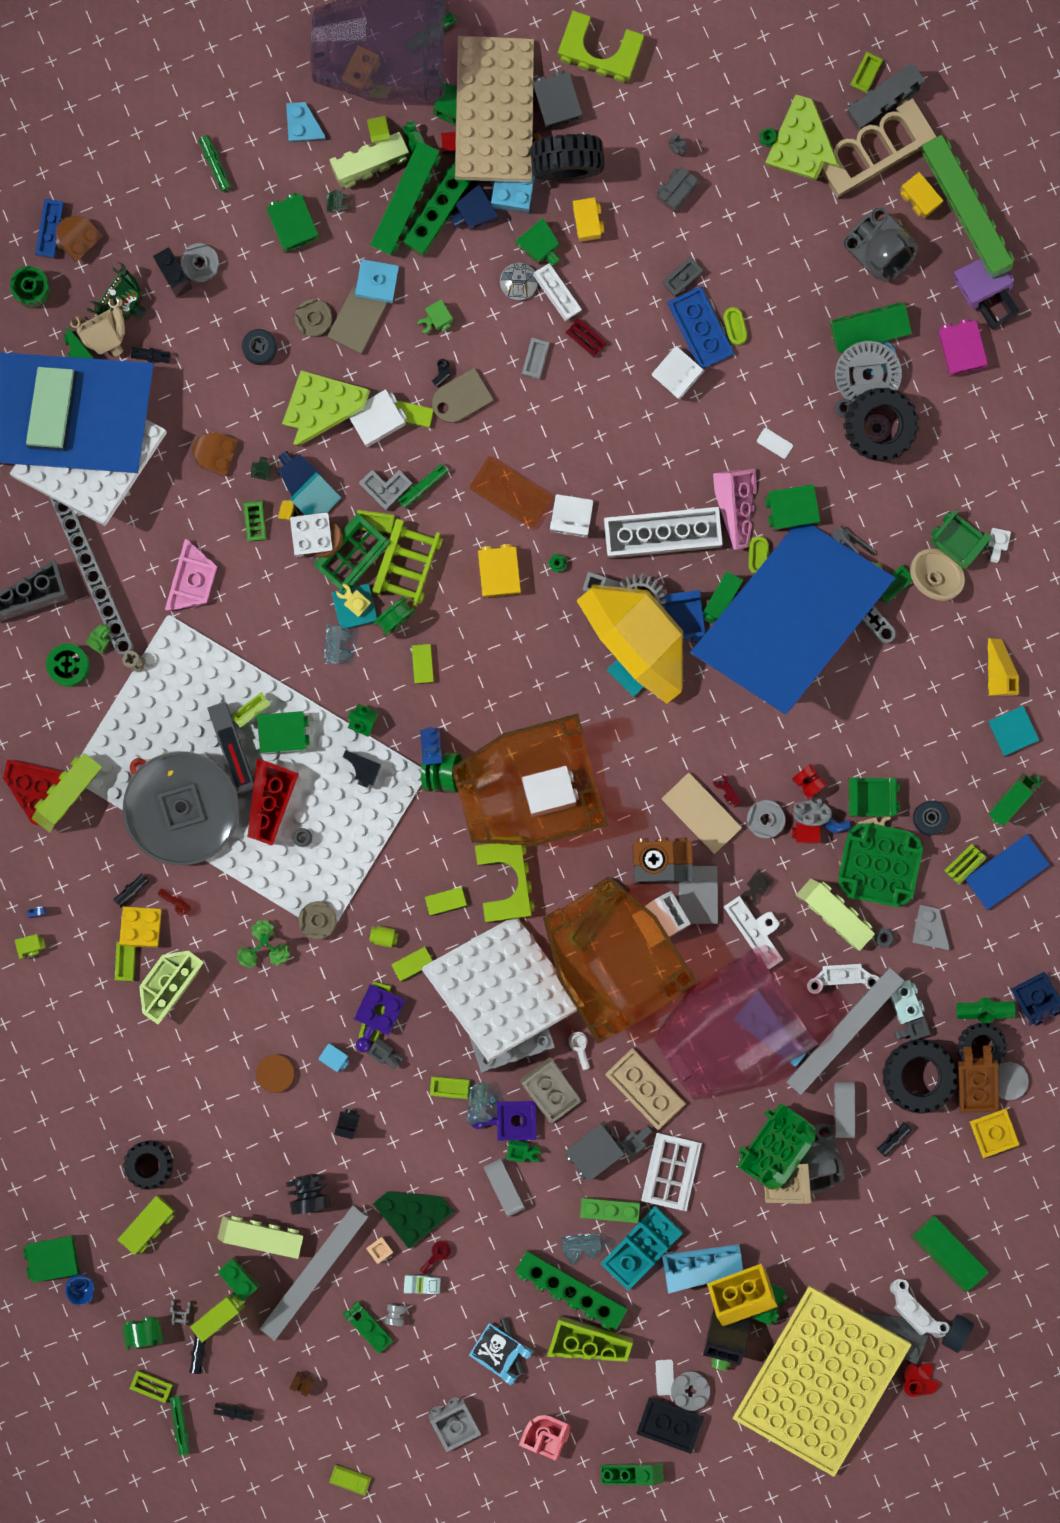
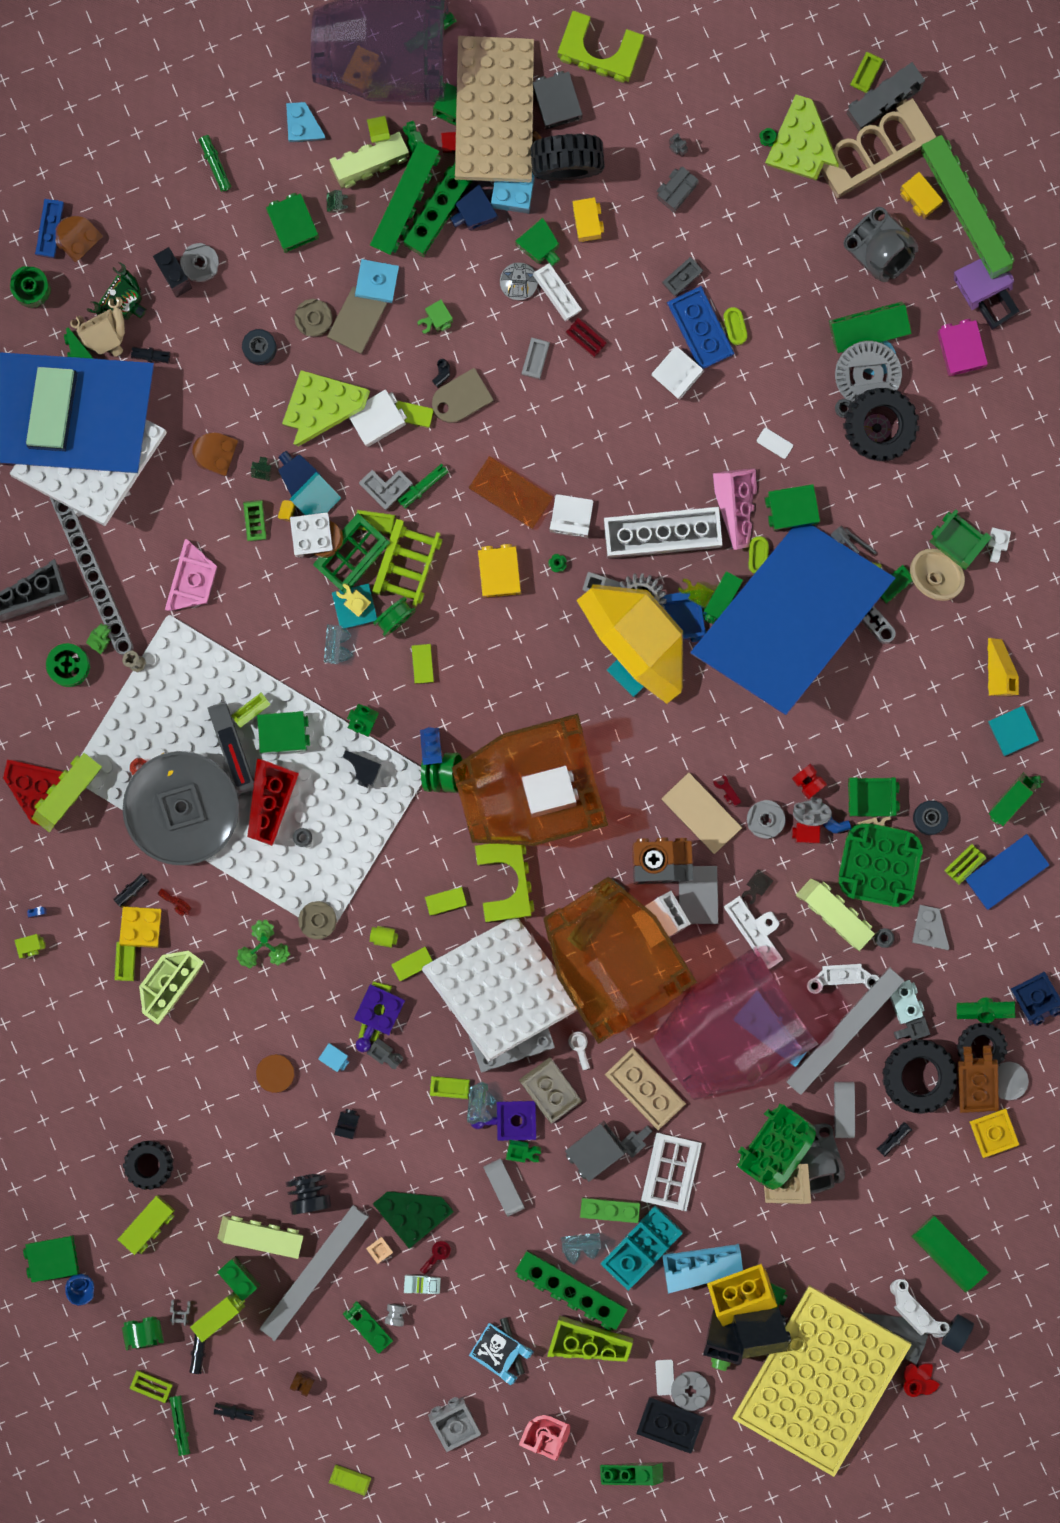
(699, 594): none -> clear neon green plate
(761, 1333): none -> black brick

